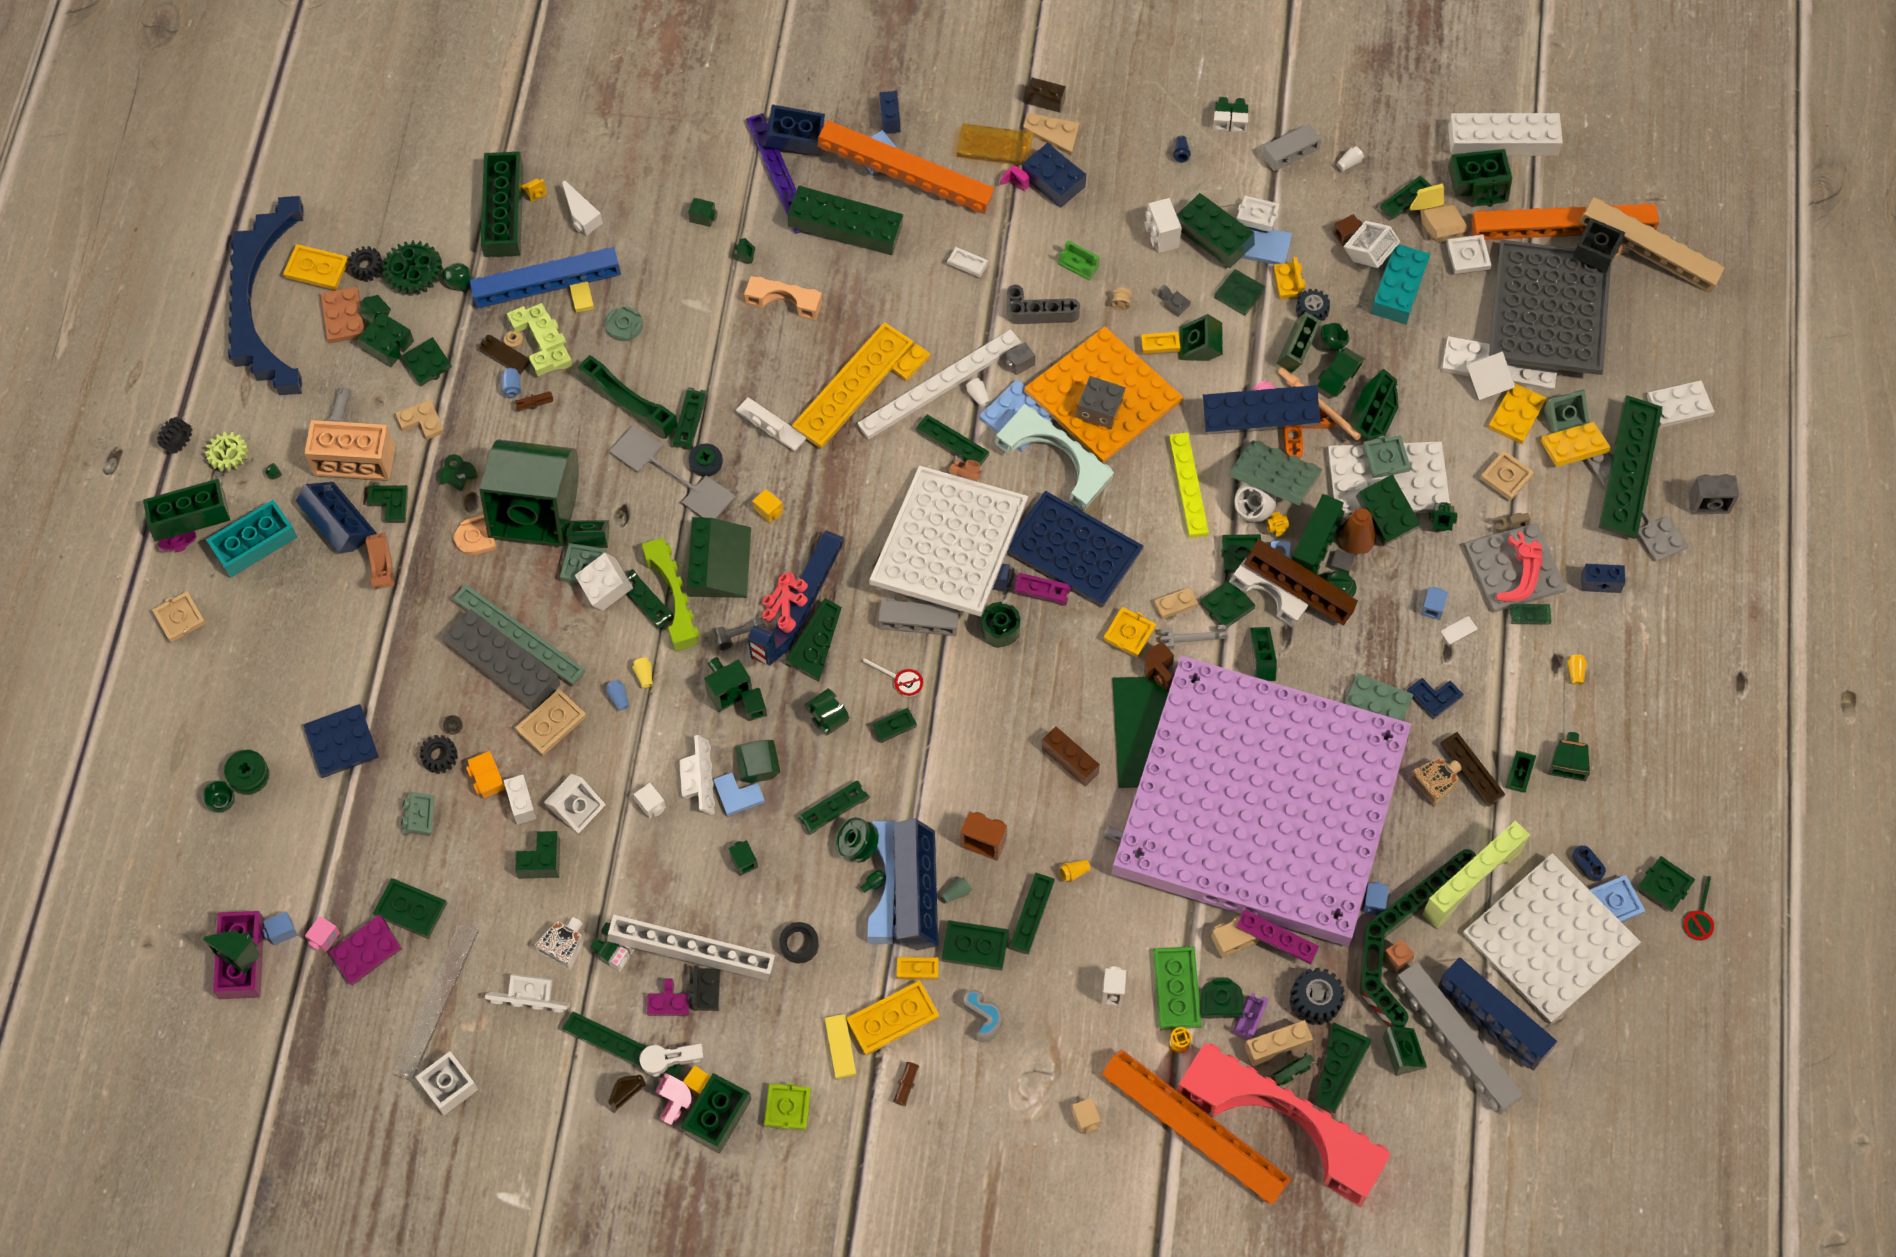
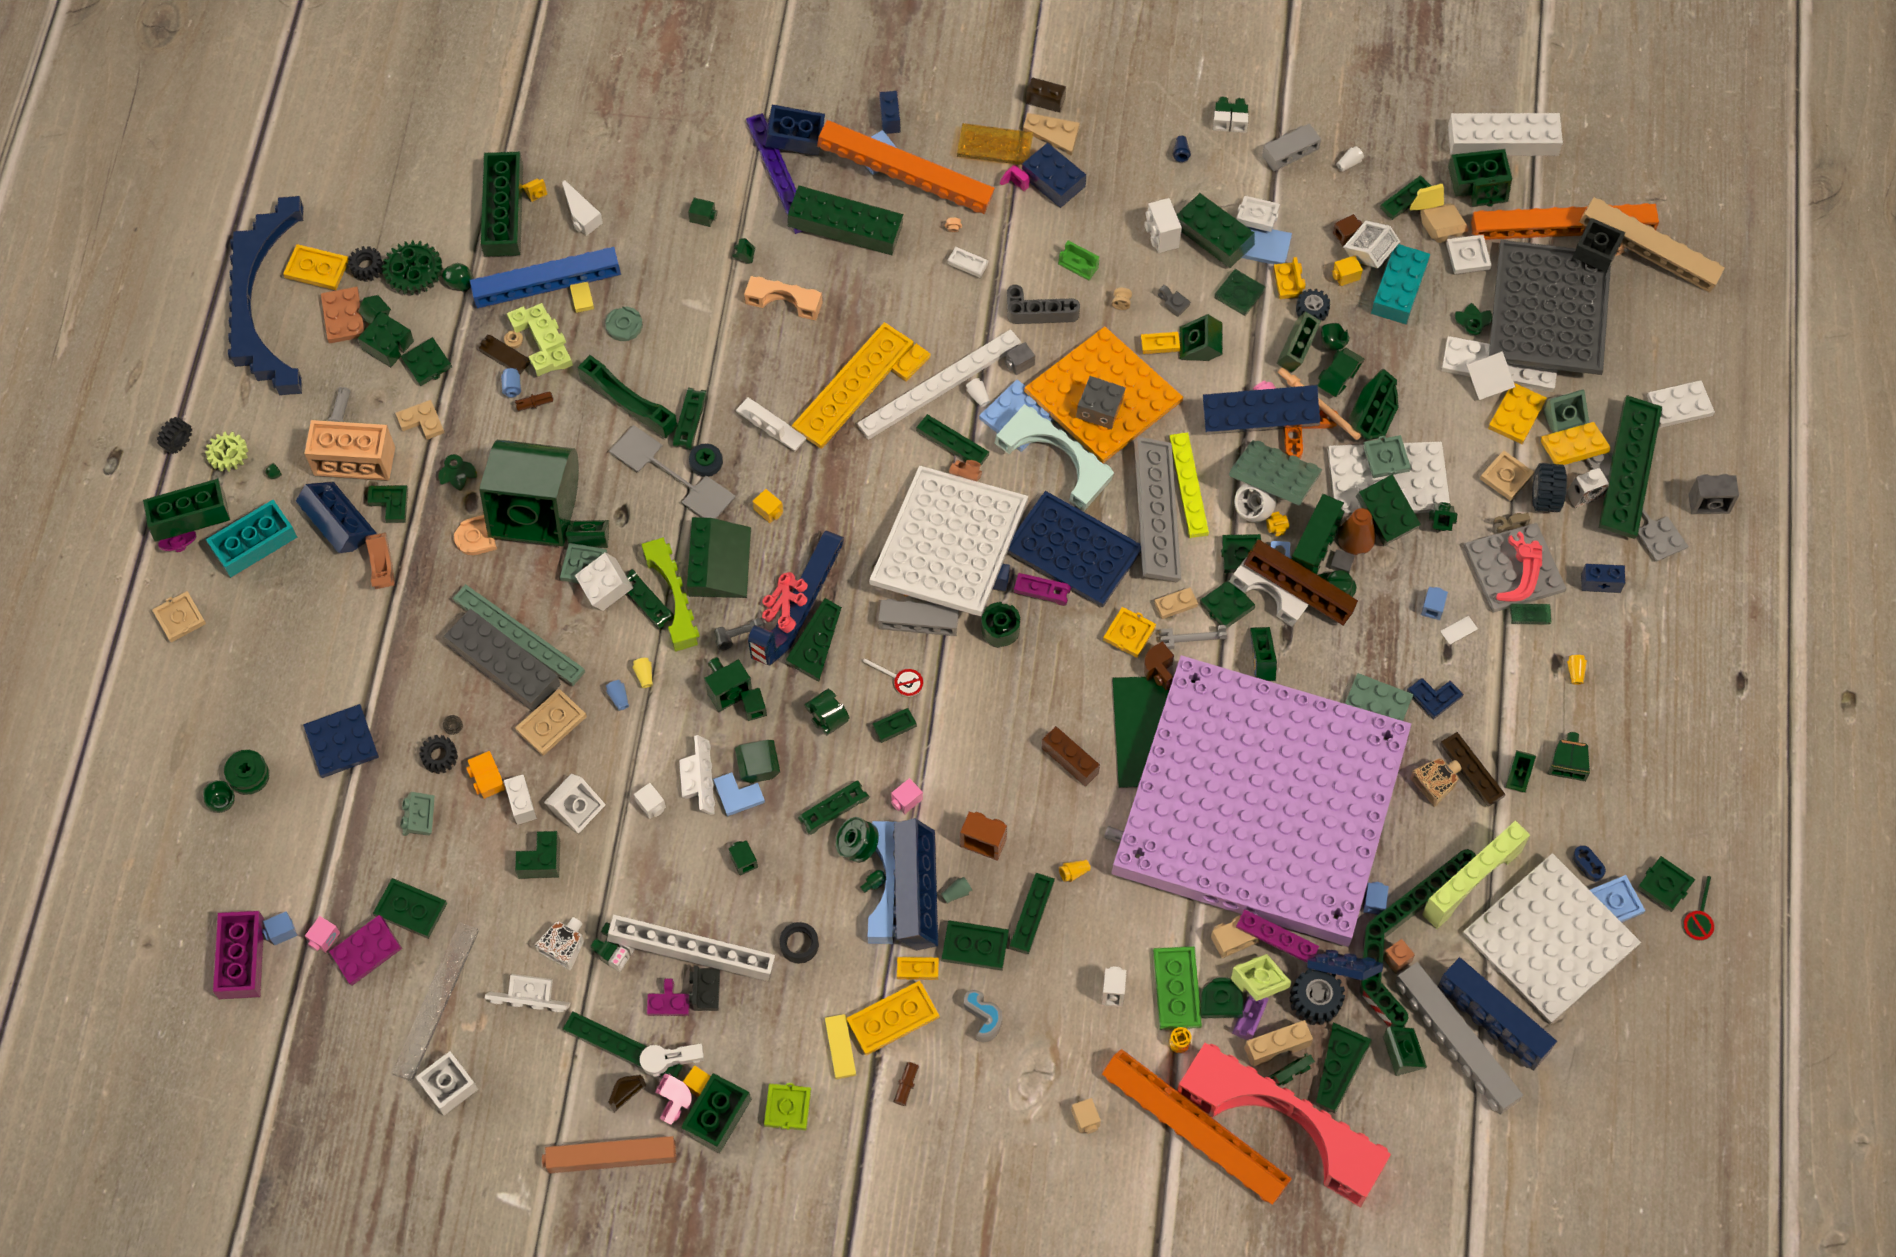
(234, 949): dark green slope -> none
(609, 1154): none -> nougat brick
(906, 796): none -> bright pink brick
(953, 224): none -> light nougat plate
(1157, 509): none -> light grey plate
(1260, 977): none -> yellowish green plate
(1345, 965): none -> dark blue plate
(1347, 270): none -> yellow brick
(1473, 317): none -> dark green plate
(1549, 487): none -> black wheel
(1590, 488): none -> white torso

